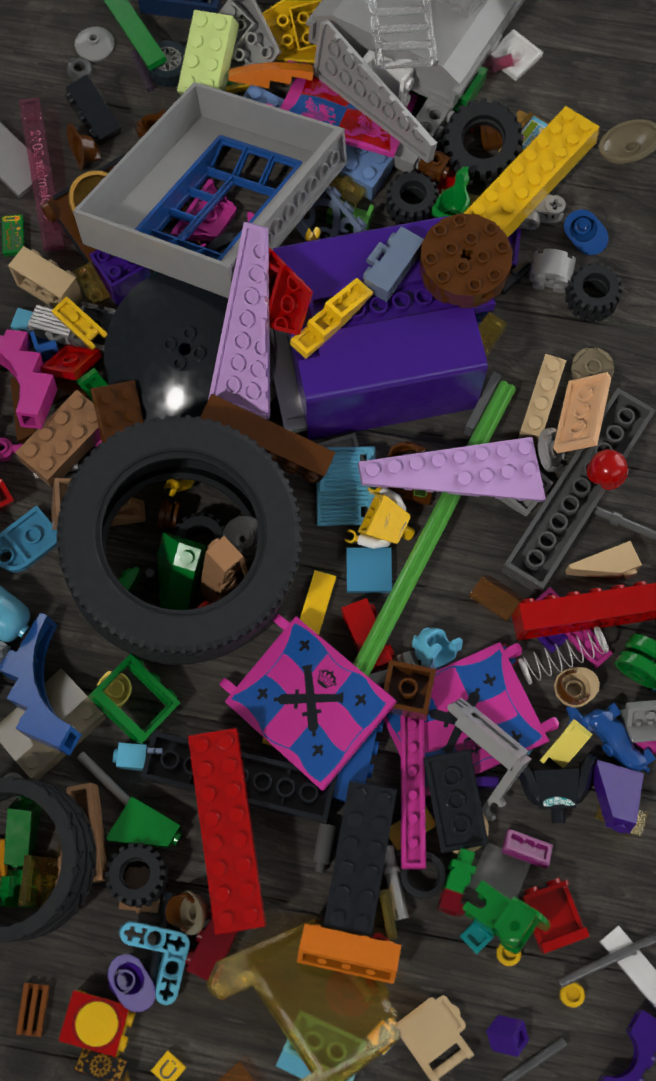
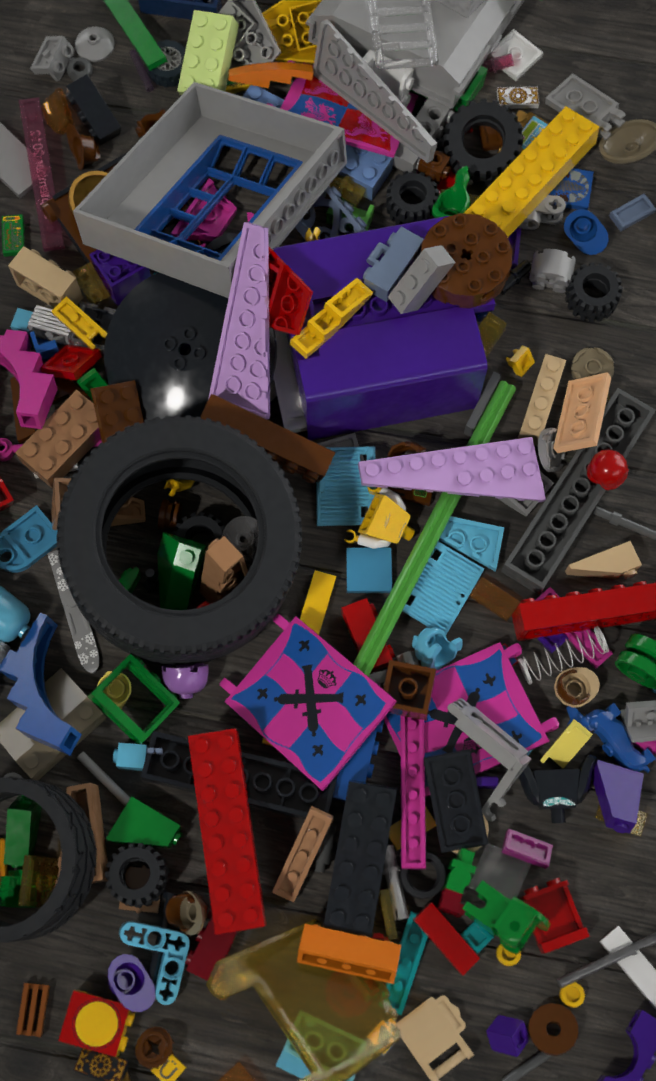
(53, 57): none -> light grey bracket
(57, 112): none -> clear orange slope
(79, 626): none -> light grey piece
(144, 1047): none -> reddish brown gear
(185, 678): none -> medium lavender cylinder
(302, 854): none -> medium nougat plate
(411, 950): none -> teal tile
(421, 279): none -> light grey brick
(440, 588): none -> medium azure window
(446, 938): none -> red tile
(474, 540): none -> medium azure wing
(518, 97): none -> tile
(521, 360): none -> yellow tile
(553, 1044): none -> reddish brown tile
(575, 189): none -> tile
(587, 102): none -> light grey tile
(632, 212): none -> sand blue tile

